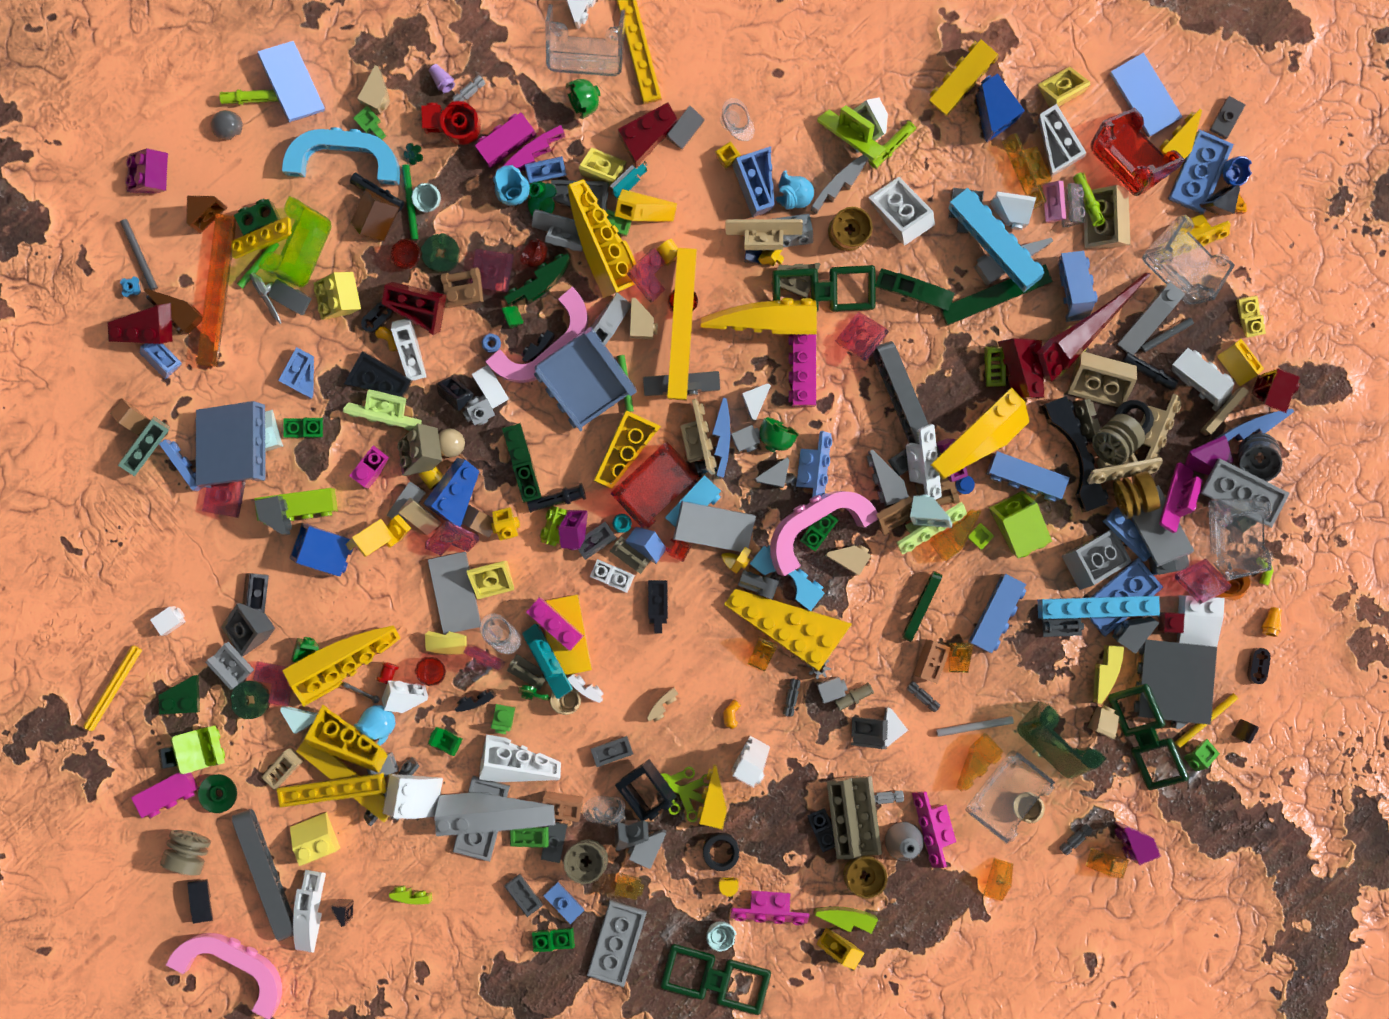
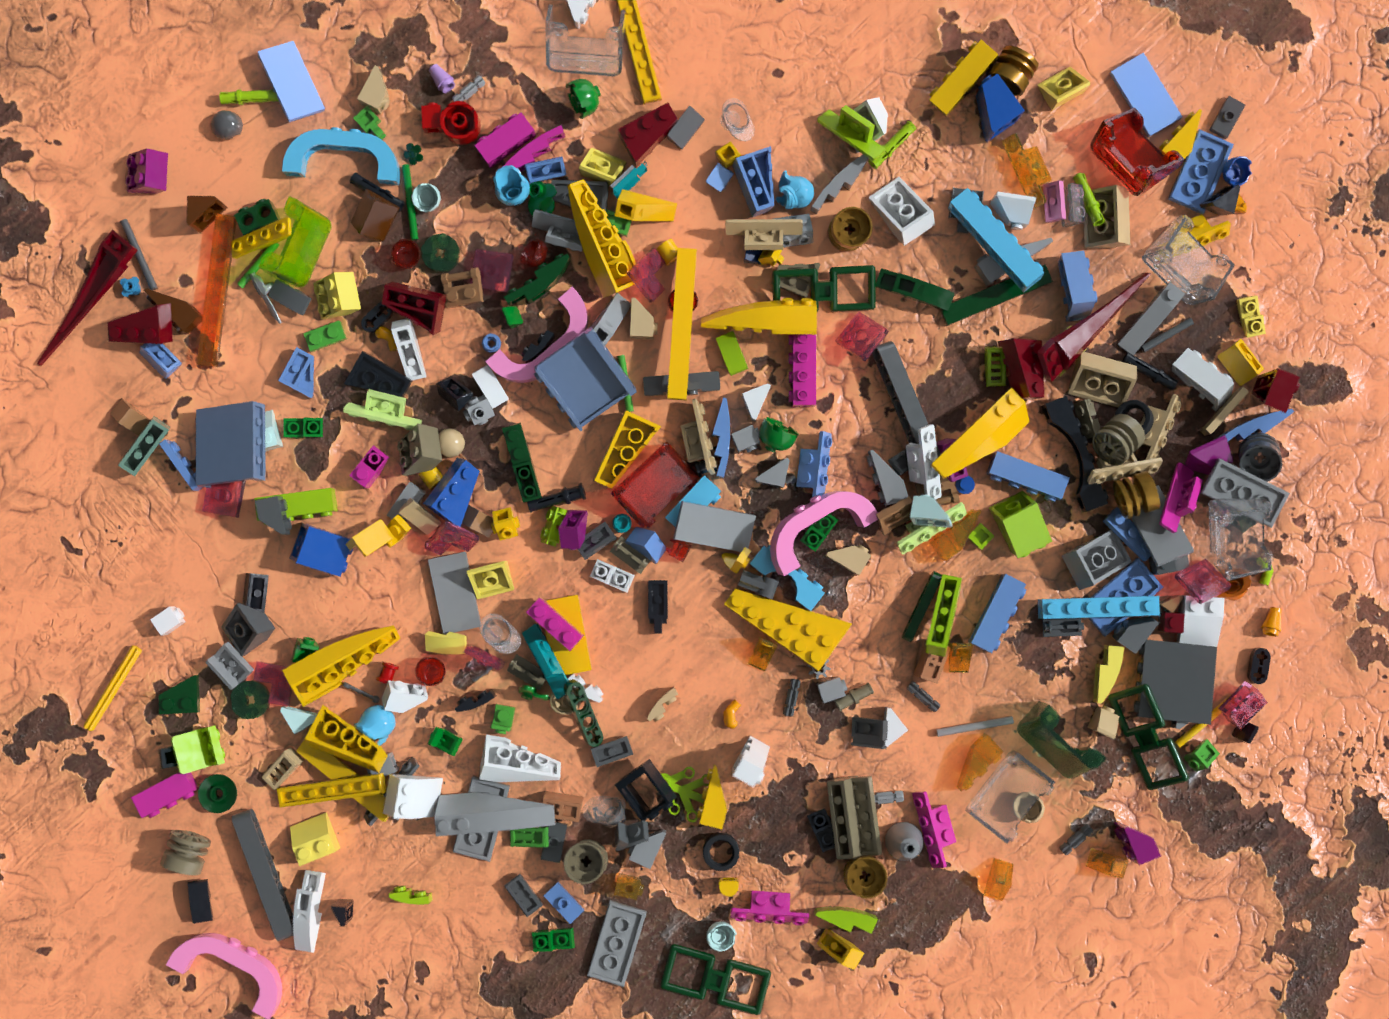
(105, 270): none -> dark red plate
(325, 336): none -> bright green plate
(581, 714): none -> dark green beam
(719, 177): none -> light blue slope
(732, 353): none -> lime slope
(943, 615): none -> lime brick
(1015, 68): none -> pearl gold wheel
(1059, 140): white wedge -> none
(1170, 604): none -> medium nougat slope
(1243, 705): none -> clear pink brick

